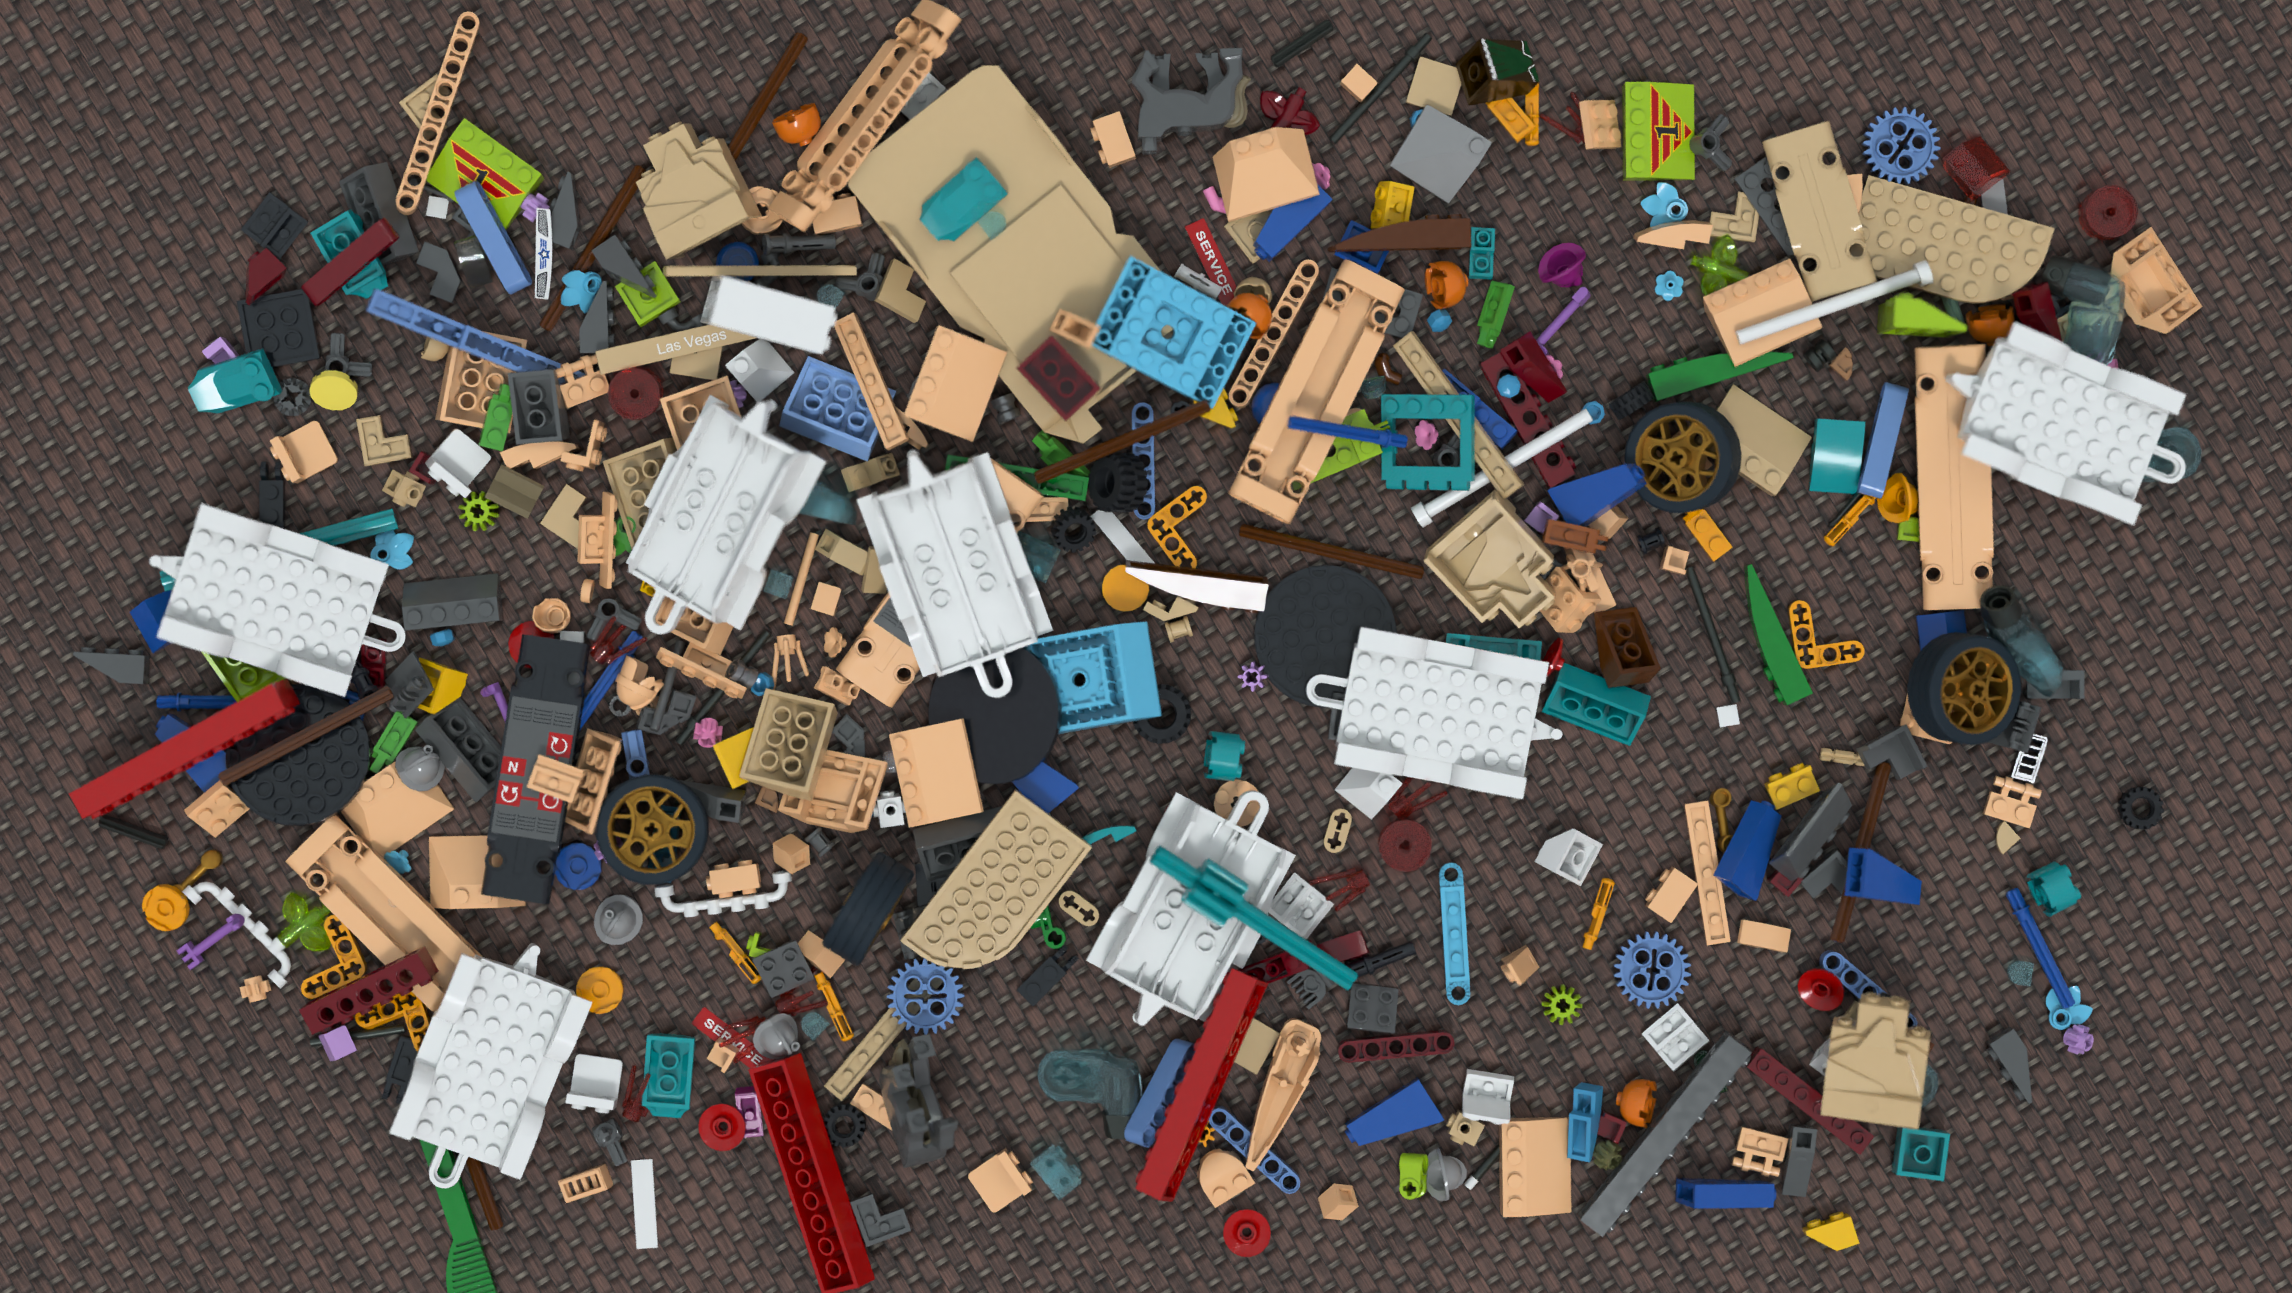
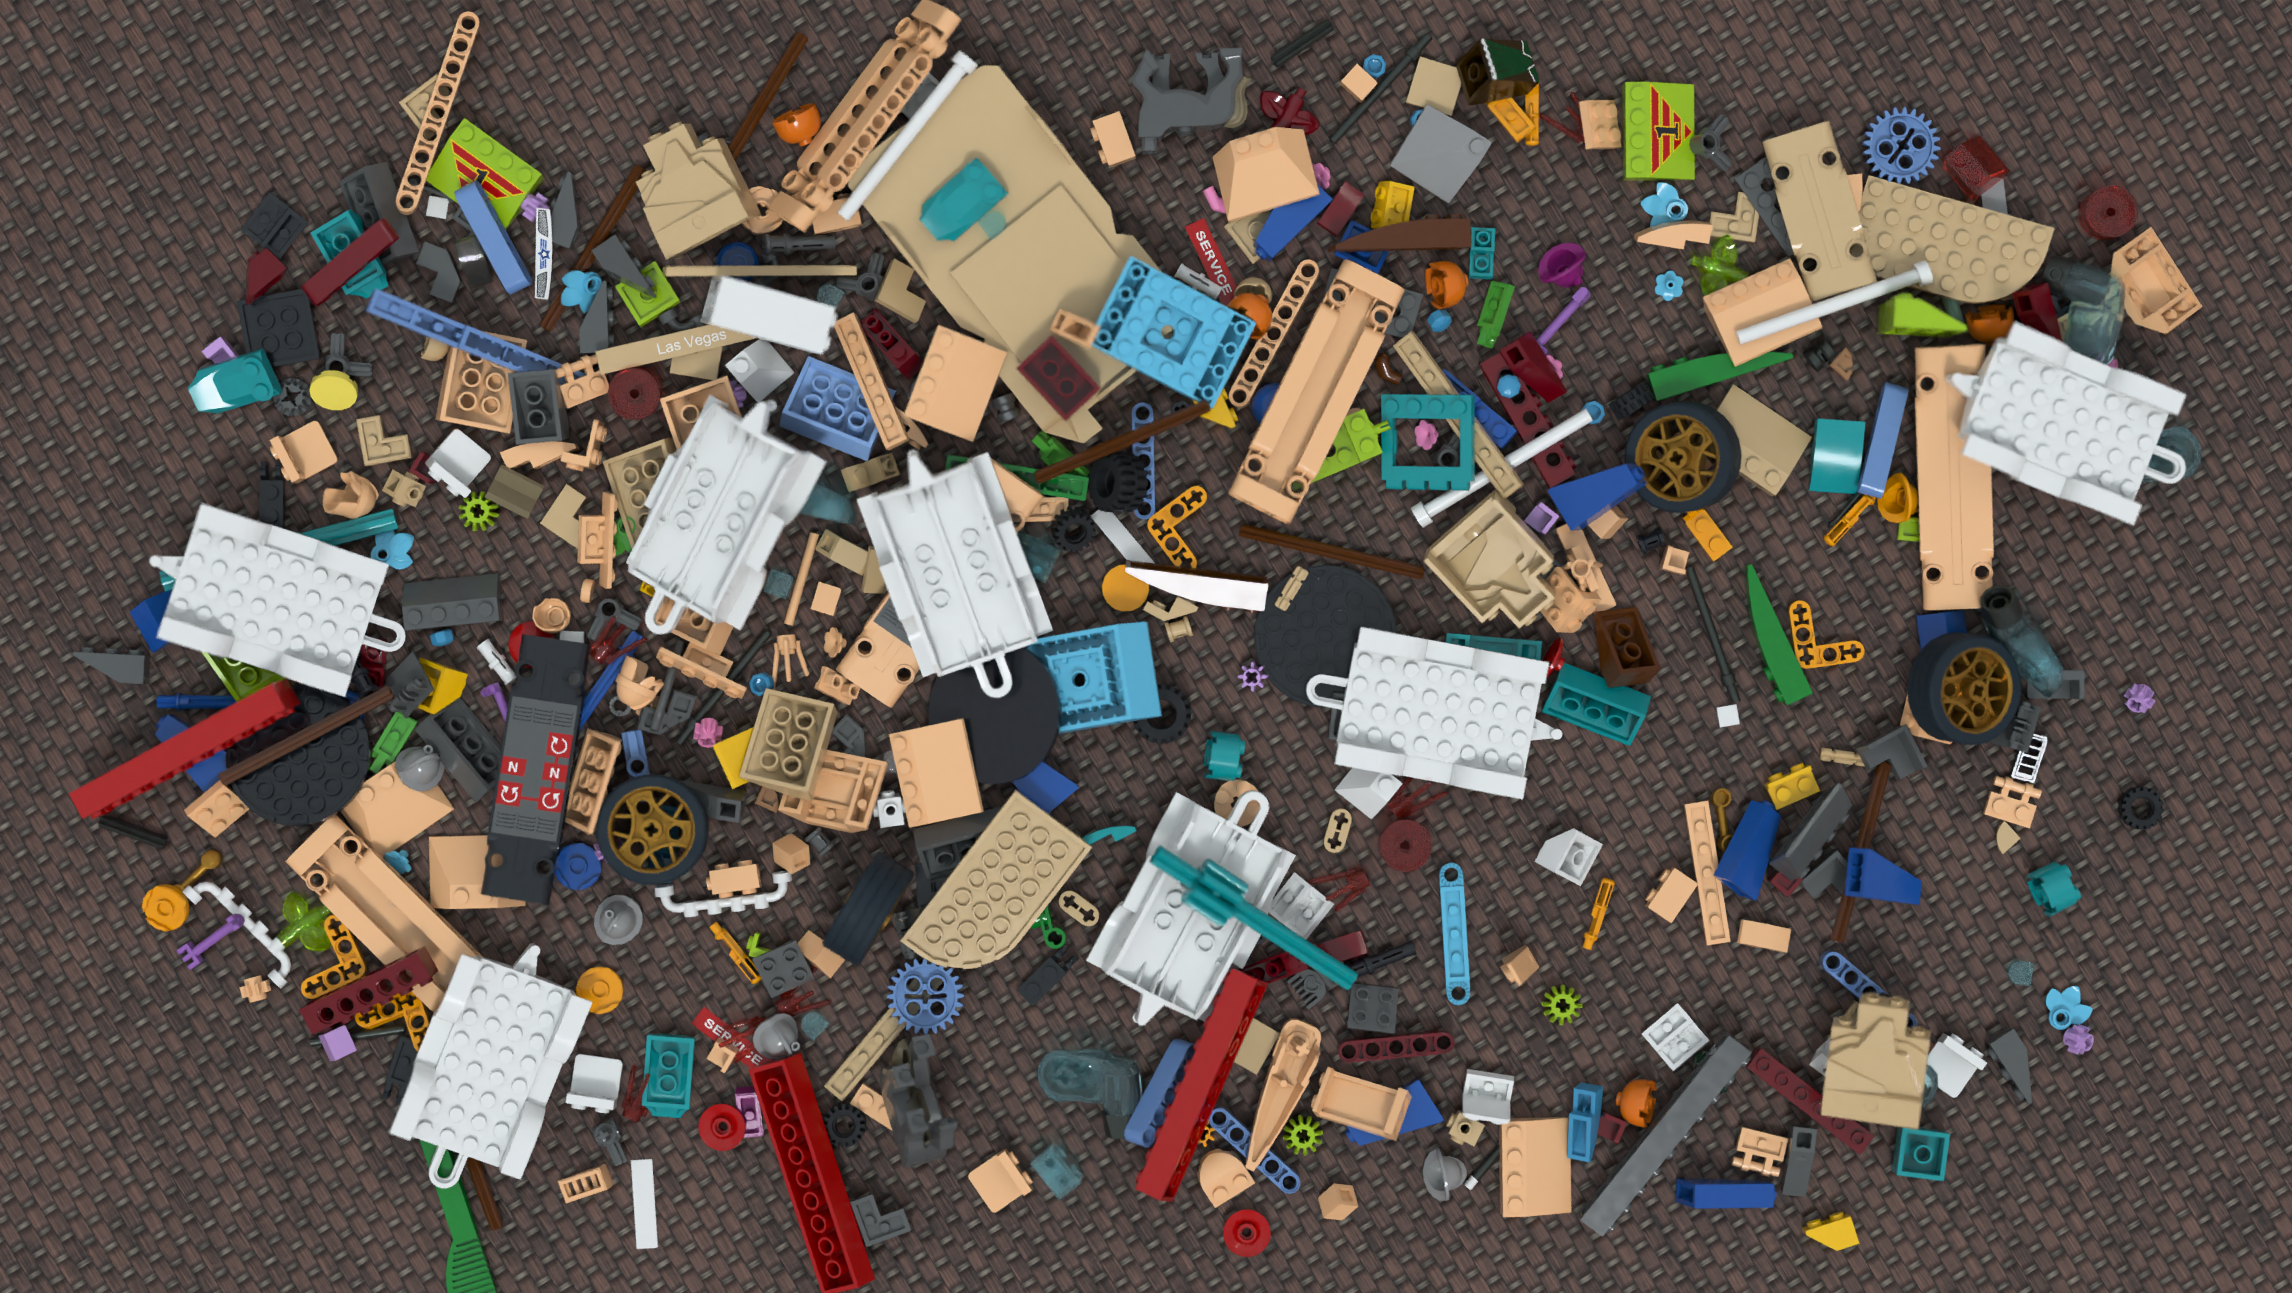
(353, 501): none -> light nougat helmet
(496, 661): none -> white pin
(497, 420): bright green hinge -> none
(555, 779): light nougat plate -> none
(741, 673): flat silver wheel -> none
(834, 1007): light orange piece -> none
(891, 344): none -> dark red slope
(962, 65): none -> white piece
(1291, 588): none -> tan axle
(1294, 1137): none -> lime gear
(1340, 209): none -> dark red slope
(1361, 1104): none -> light nougat panel
(1373, 387): clear light blue tile -> none
(1374, 66): none -> dark azure tile
(1383, 438): blue axle -> none
(1413, 1171): lime piece -> none
(1573, 536): dark orange hinge -> none
(1607, 1155): olive gear -> none
(1630, 967): medium blue gear -> none
(1815, 994): red dish -> none
(1954, 1063): none -> white bracket
(2040, 948): blue axle -> none
(2139, 698): none -> lavender gear

